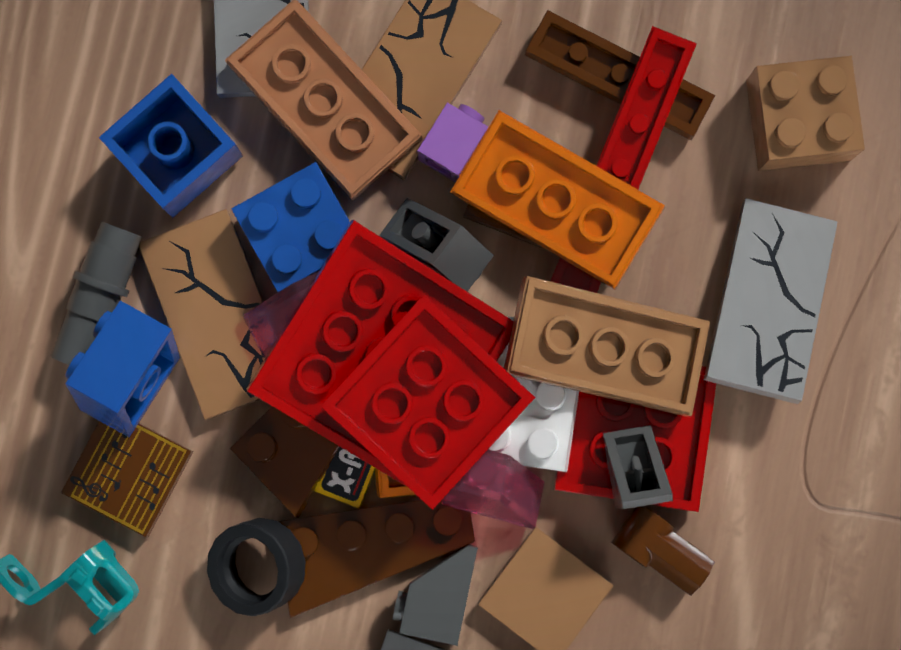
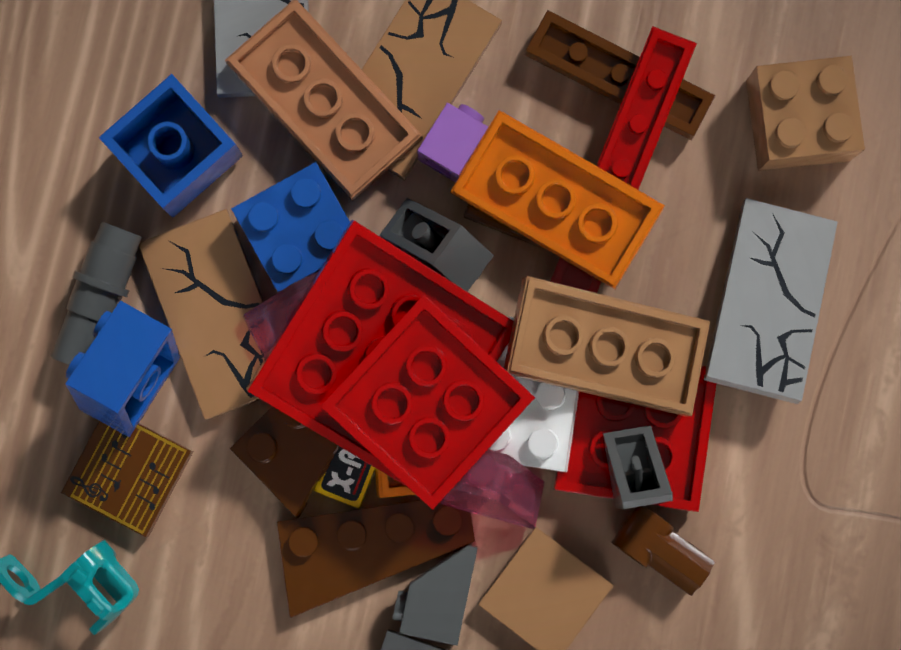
(224, 574): black tyre -> none

